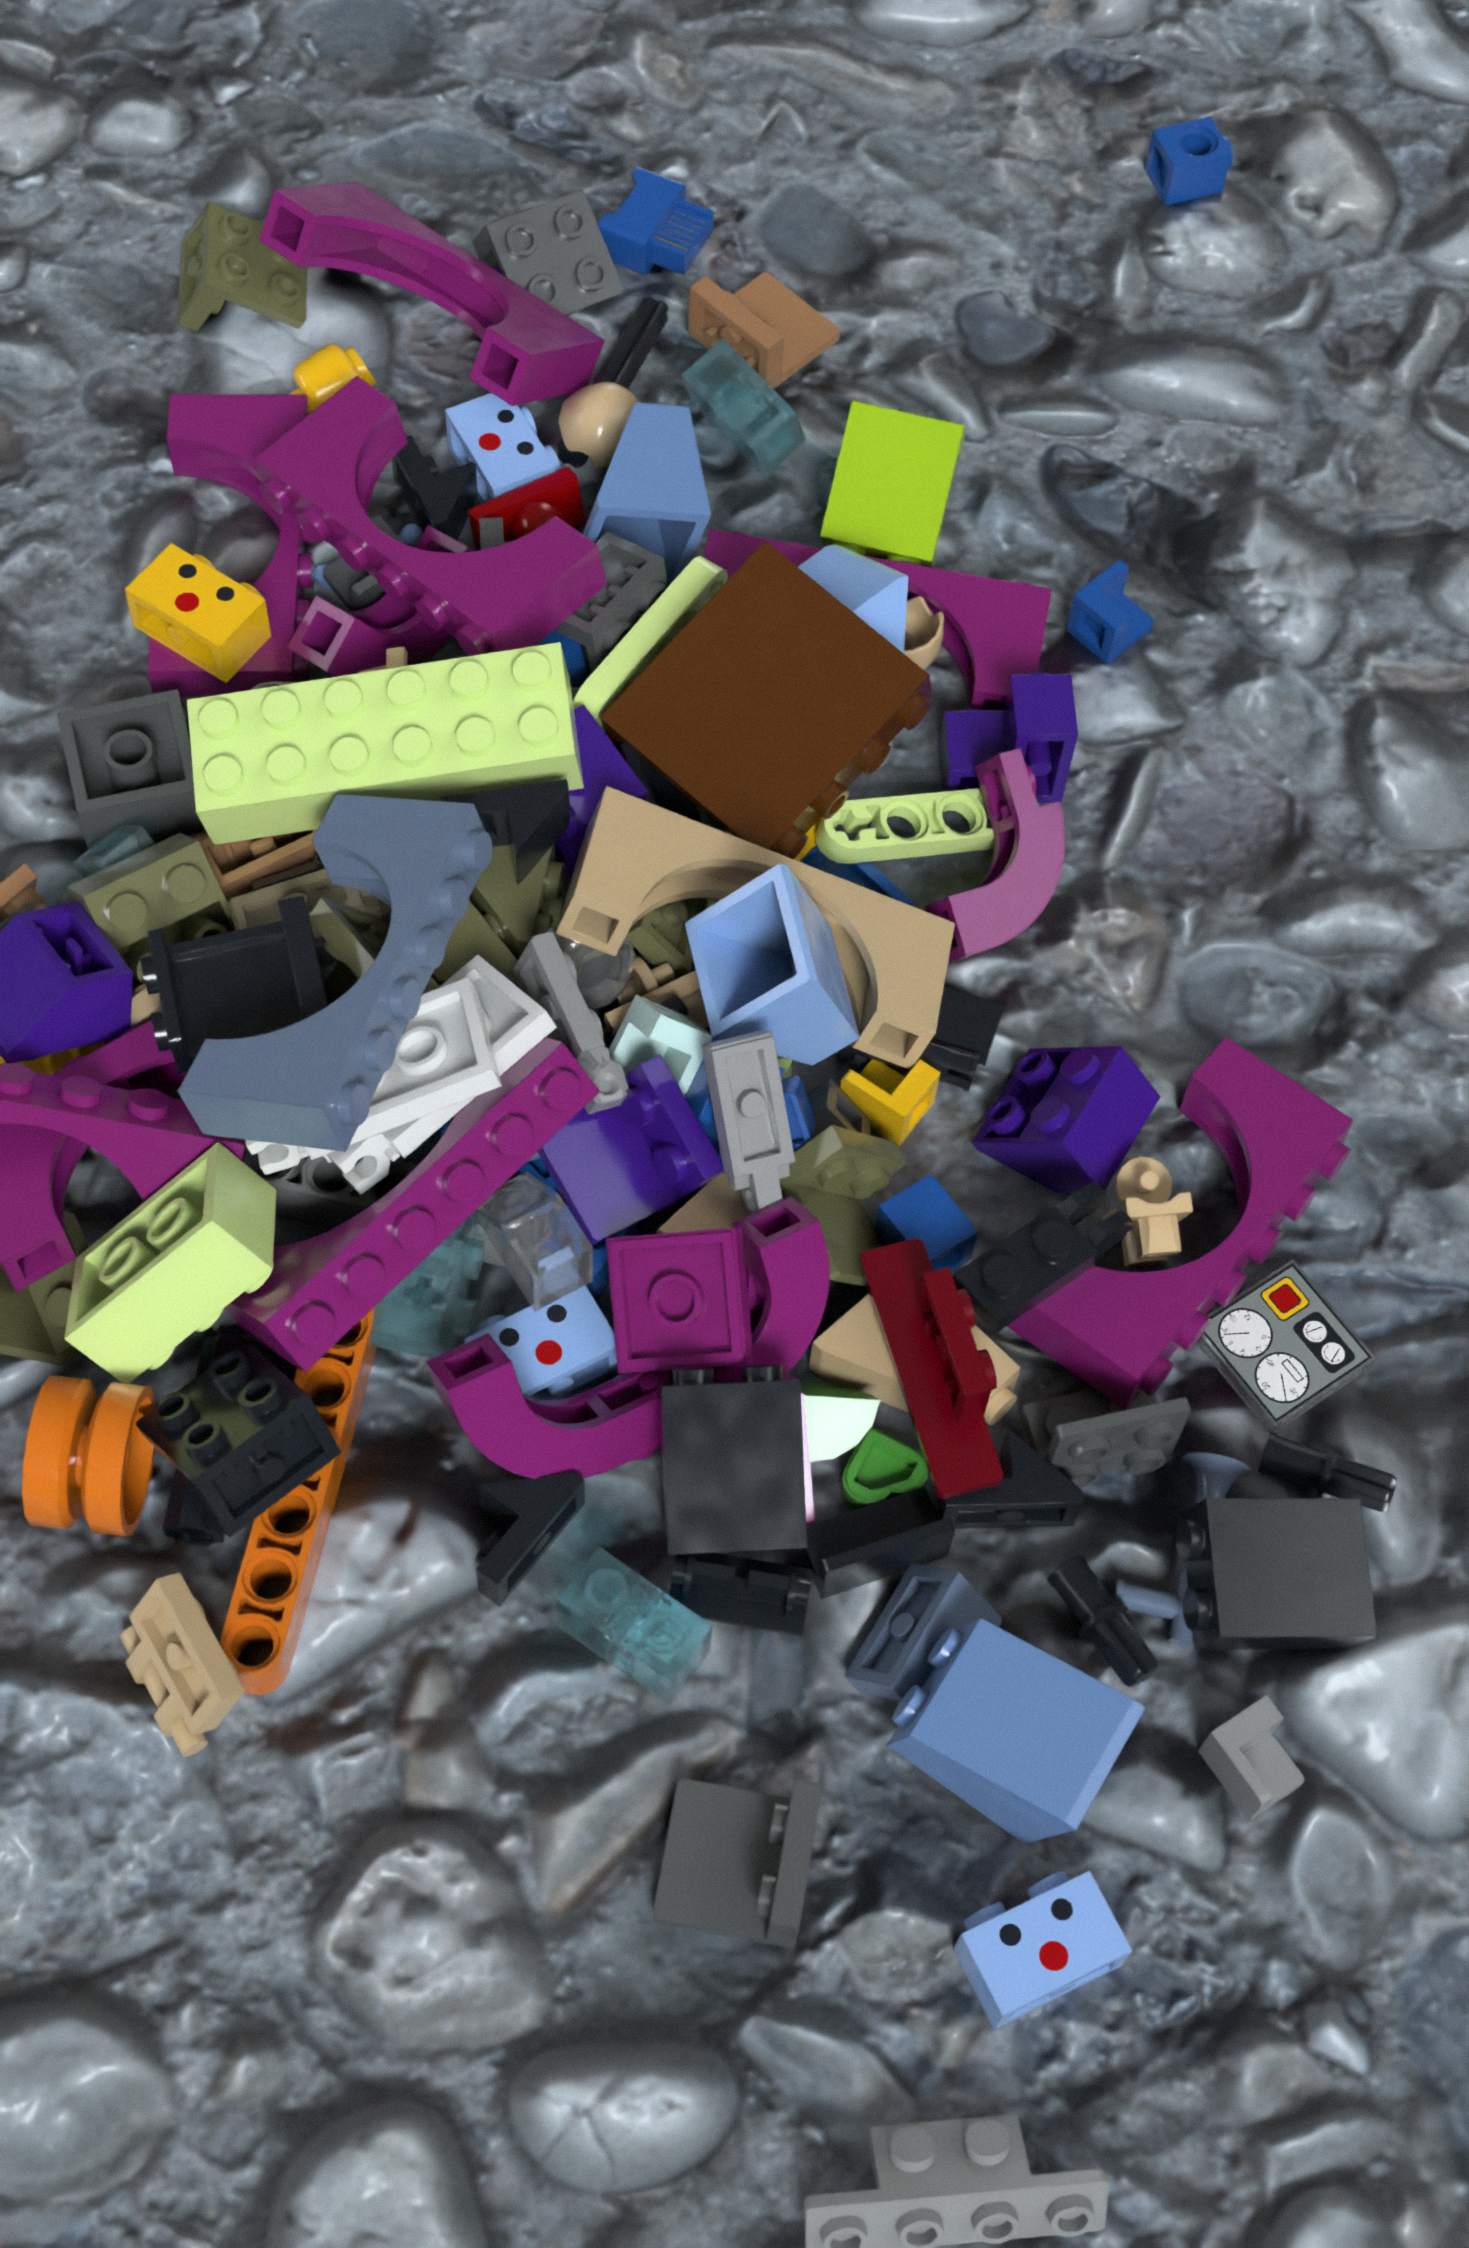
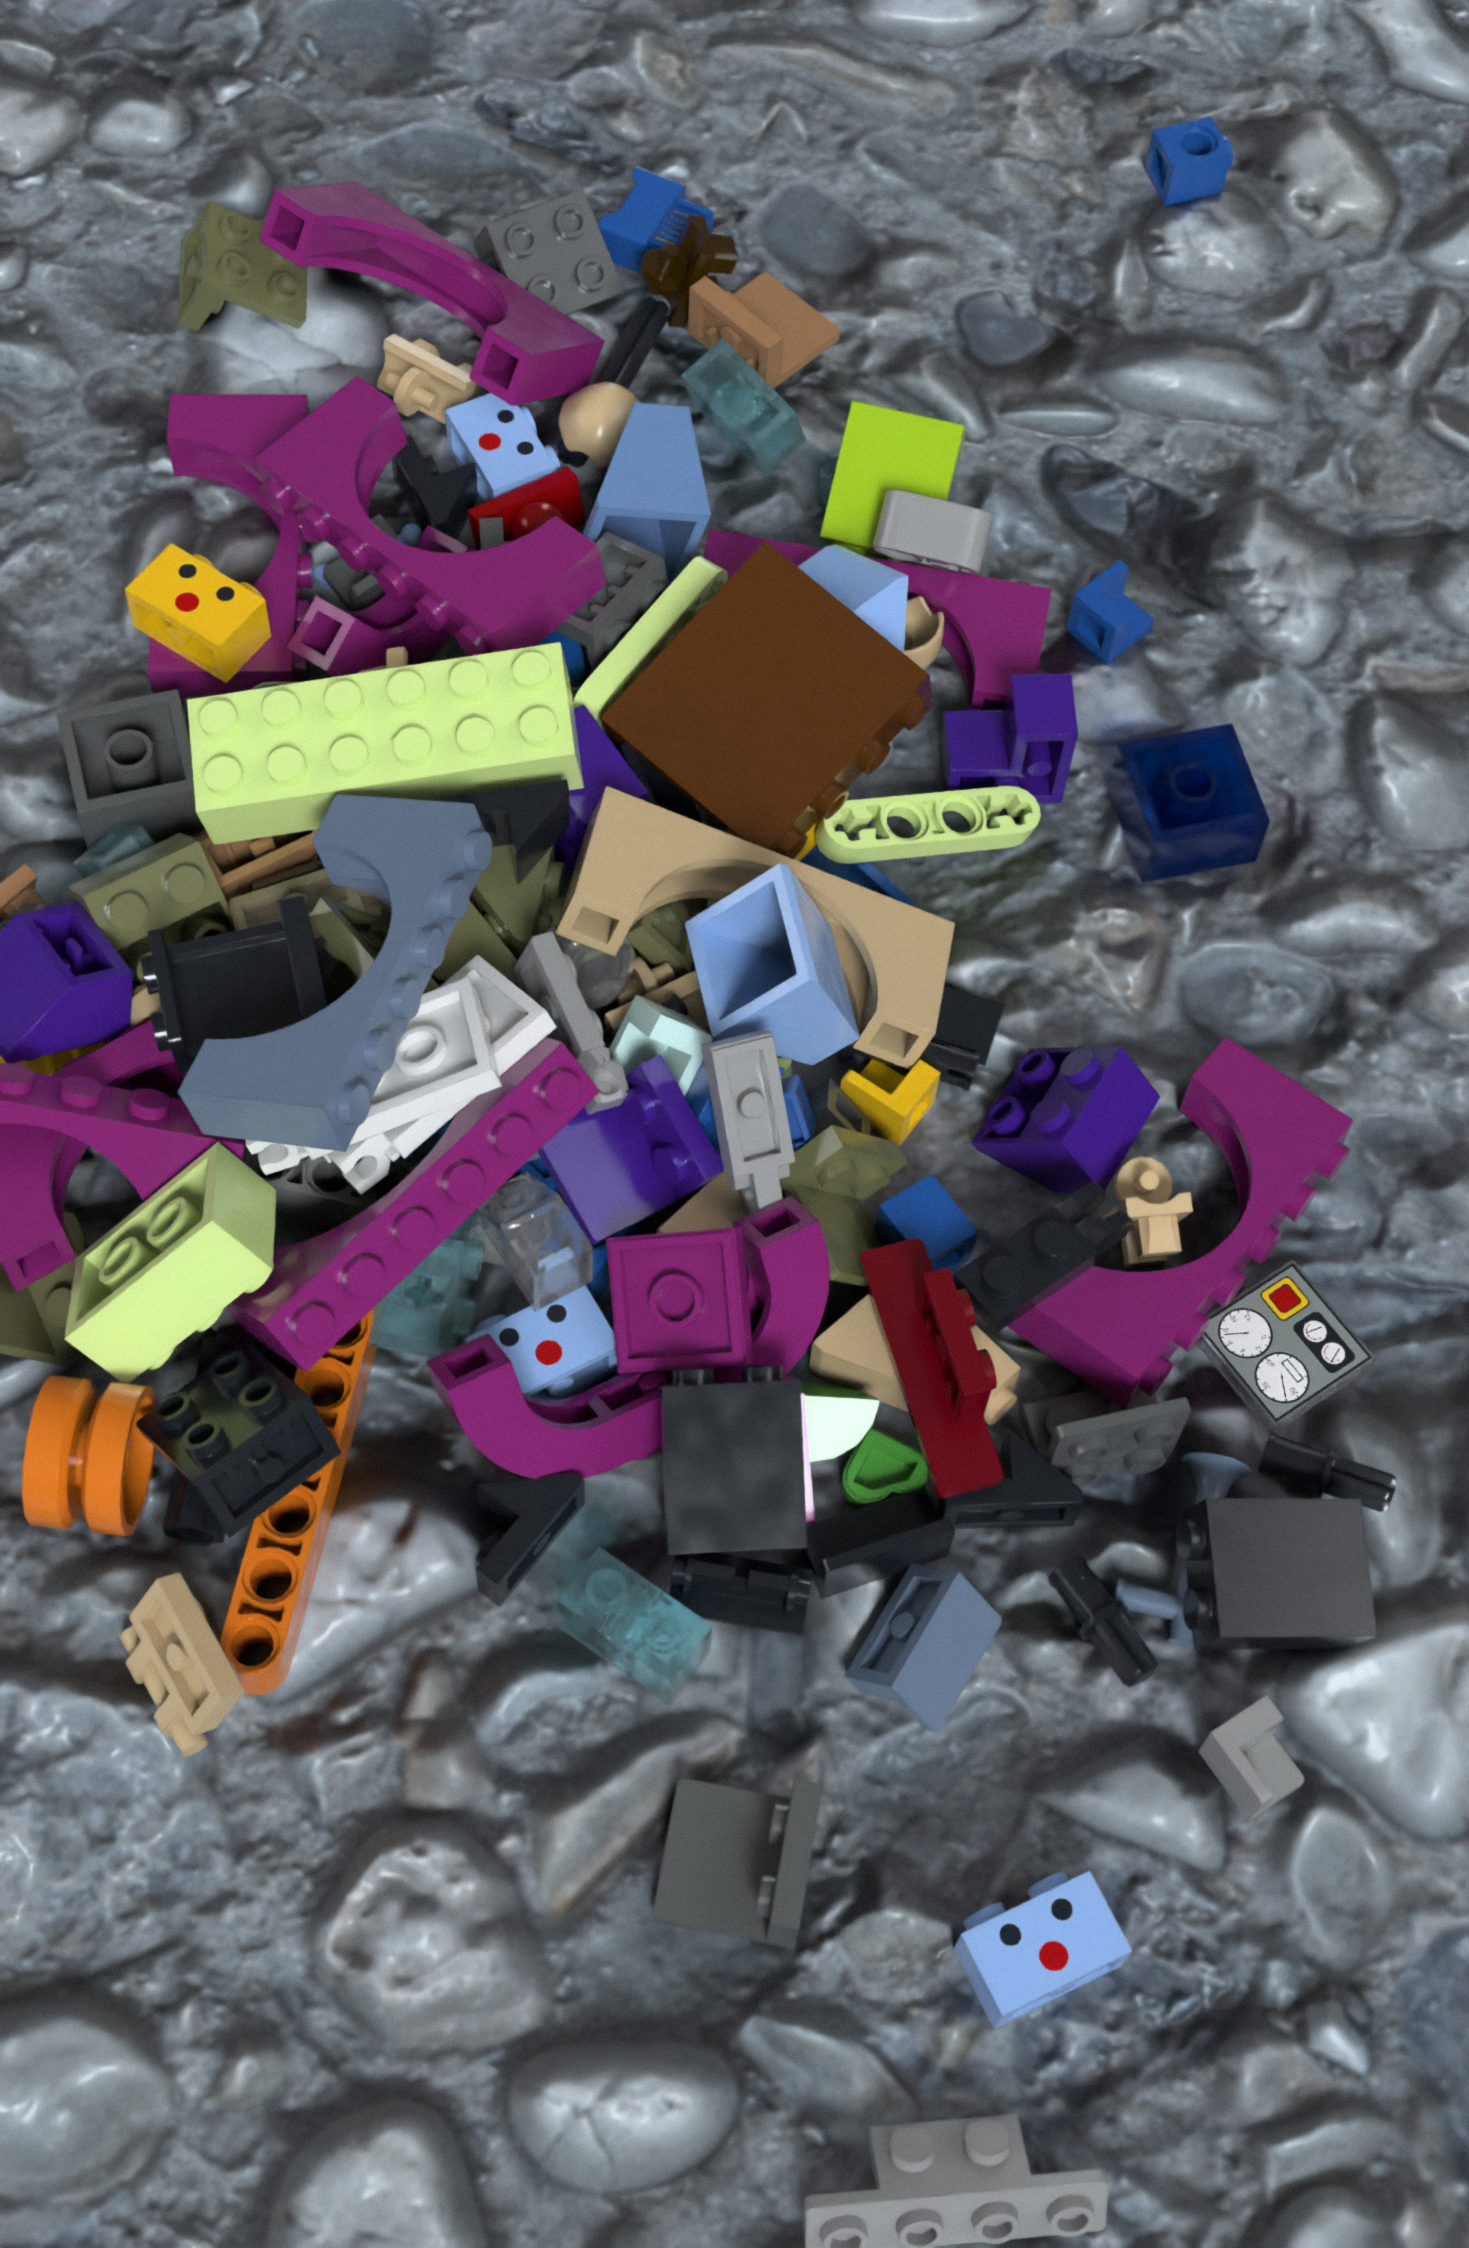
(327, 373): yellow head -> none
(423, 379): none -> tan hips
(679, 266): none -> dark brown hips
(932, 532): none -> light grey beam
(1013, 1730): medium blue slope -> none
(1024, 862): magenta arch -> none
(1187, 802): none -> clear blue brick

